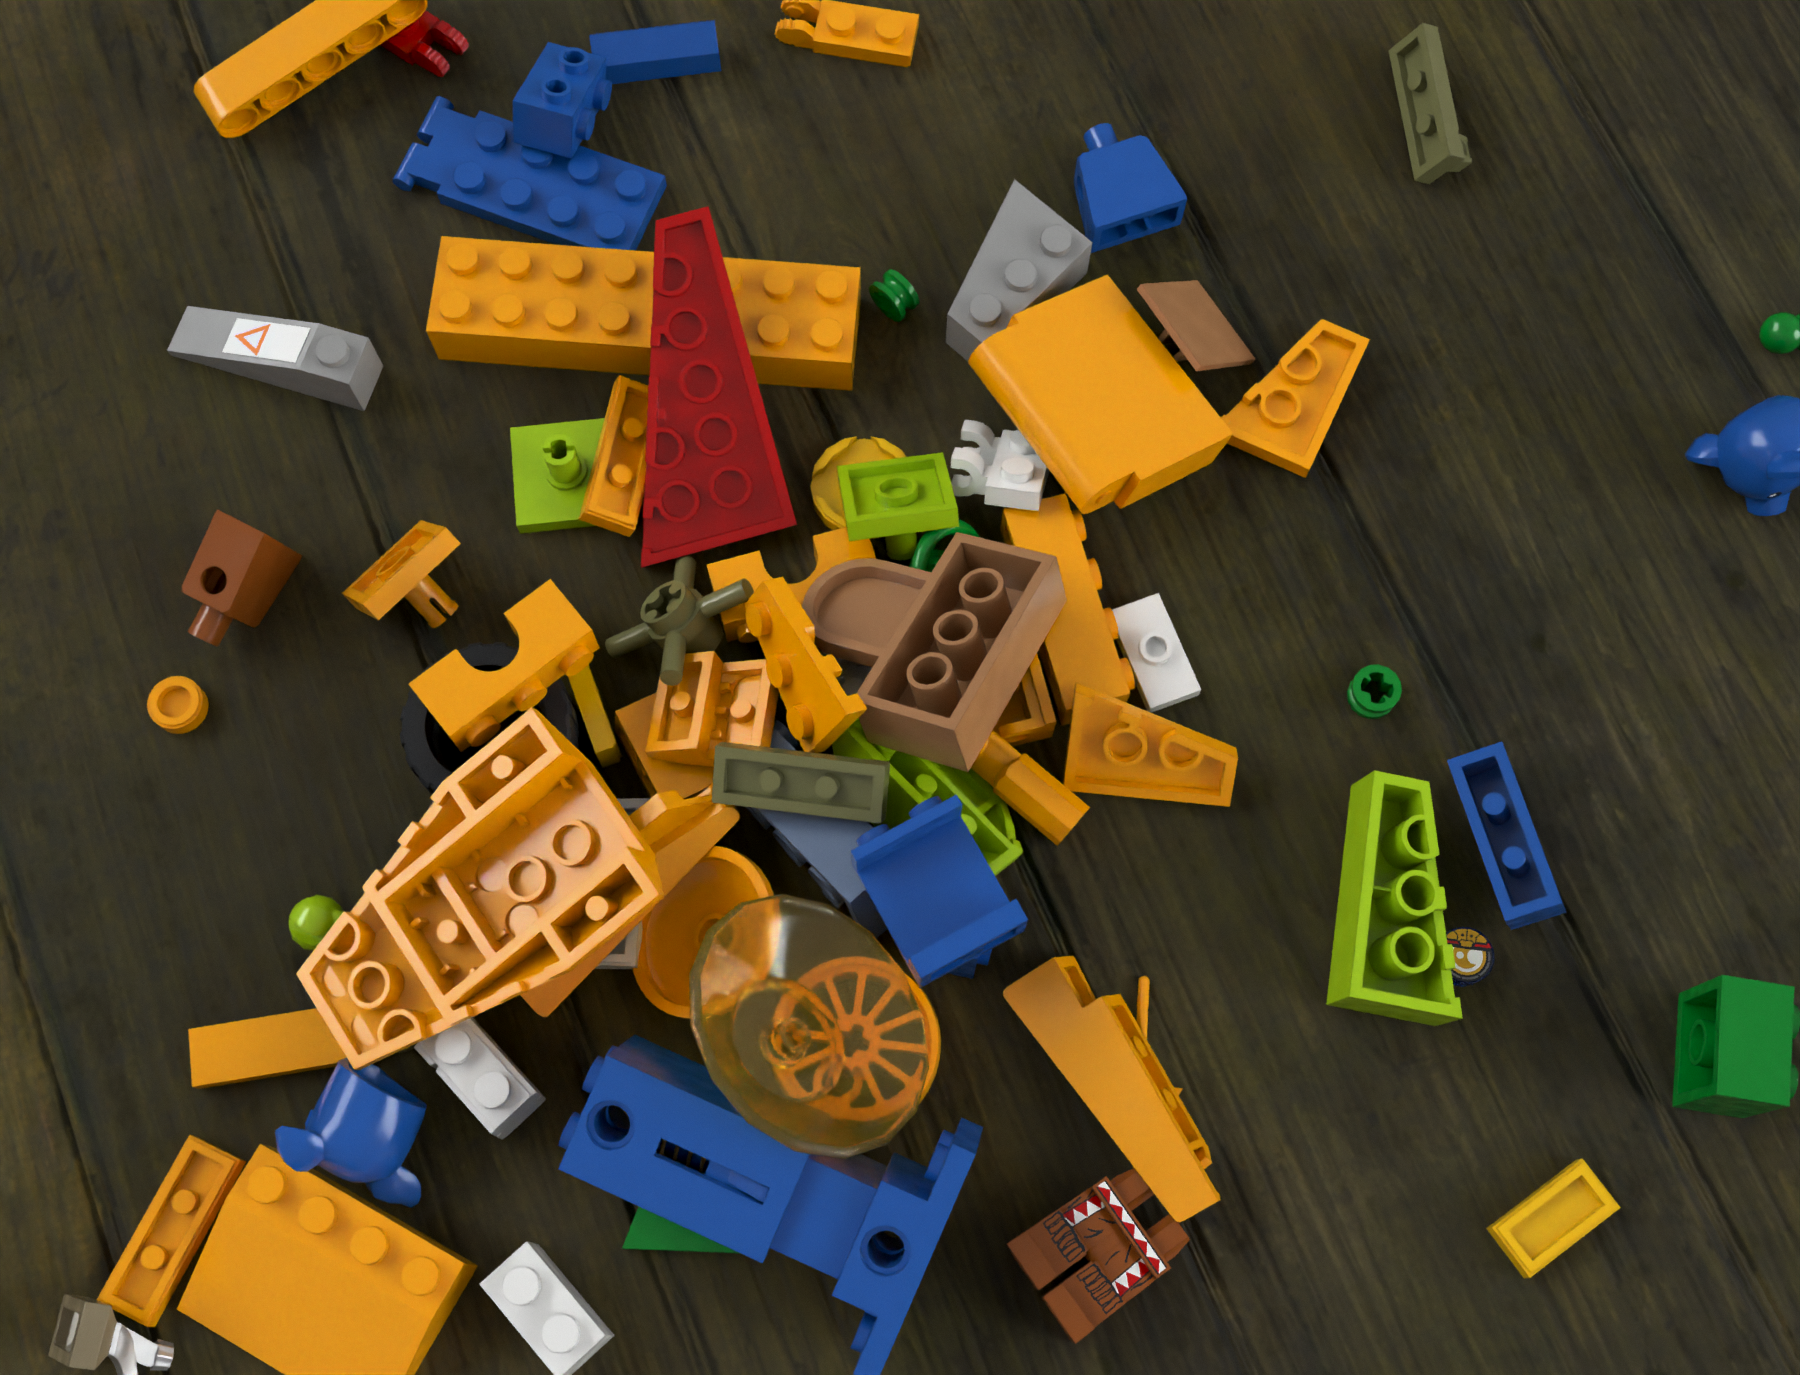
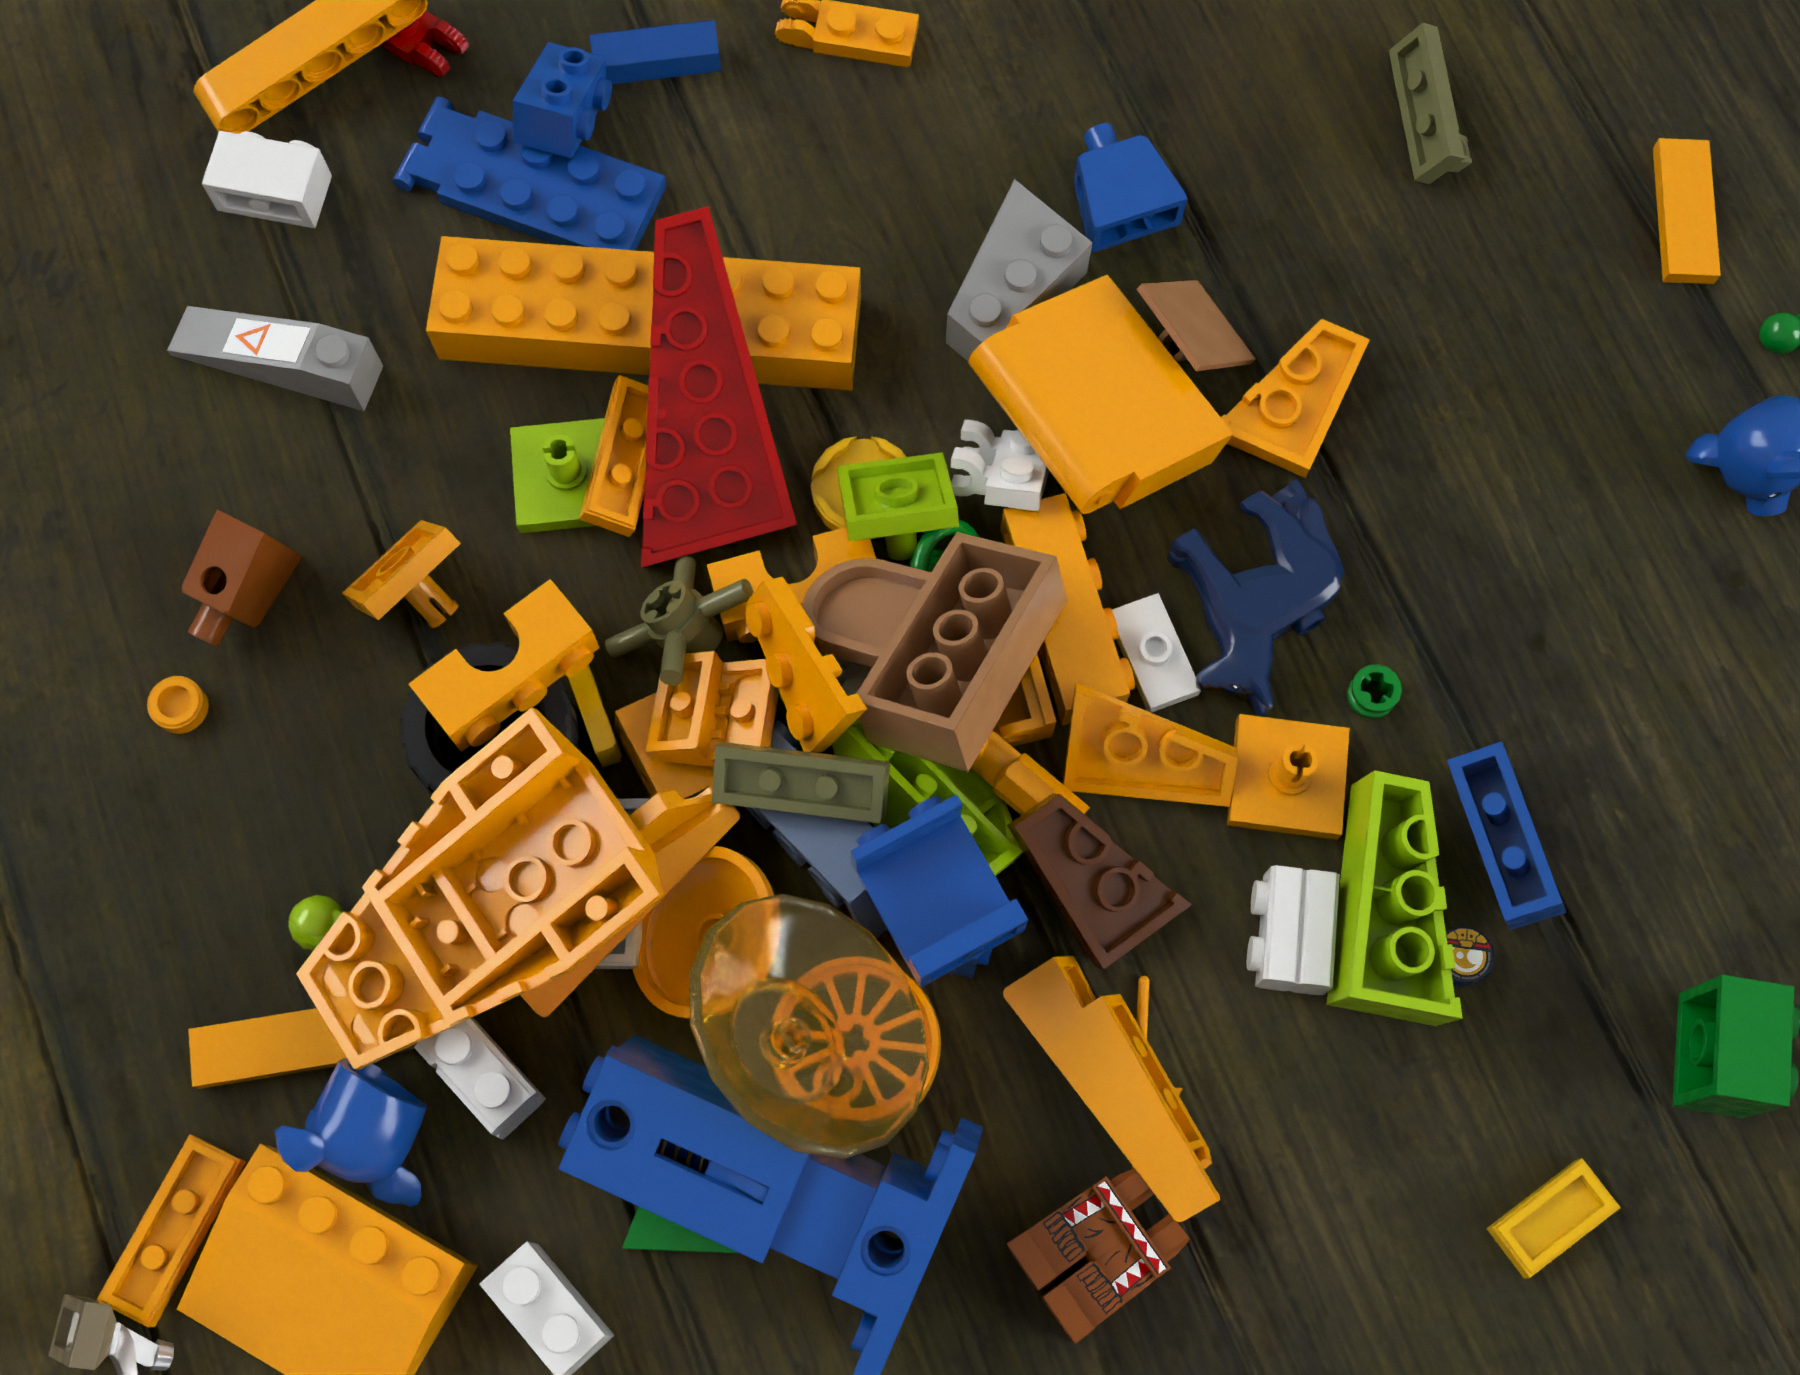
(267, 178): none -> white brick
(894, 295): green bush -> none
(1094, 882): none -> reddish brown wing
(1266, 602): none -> dark blue animal
(1289, 777): none -> light orange tile
(1295, 930): none -> white brick
(1686, 211): none -> light orange tile

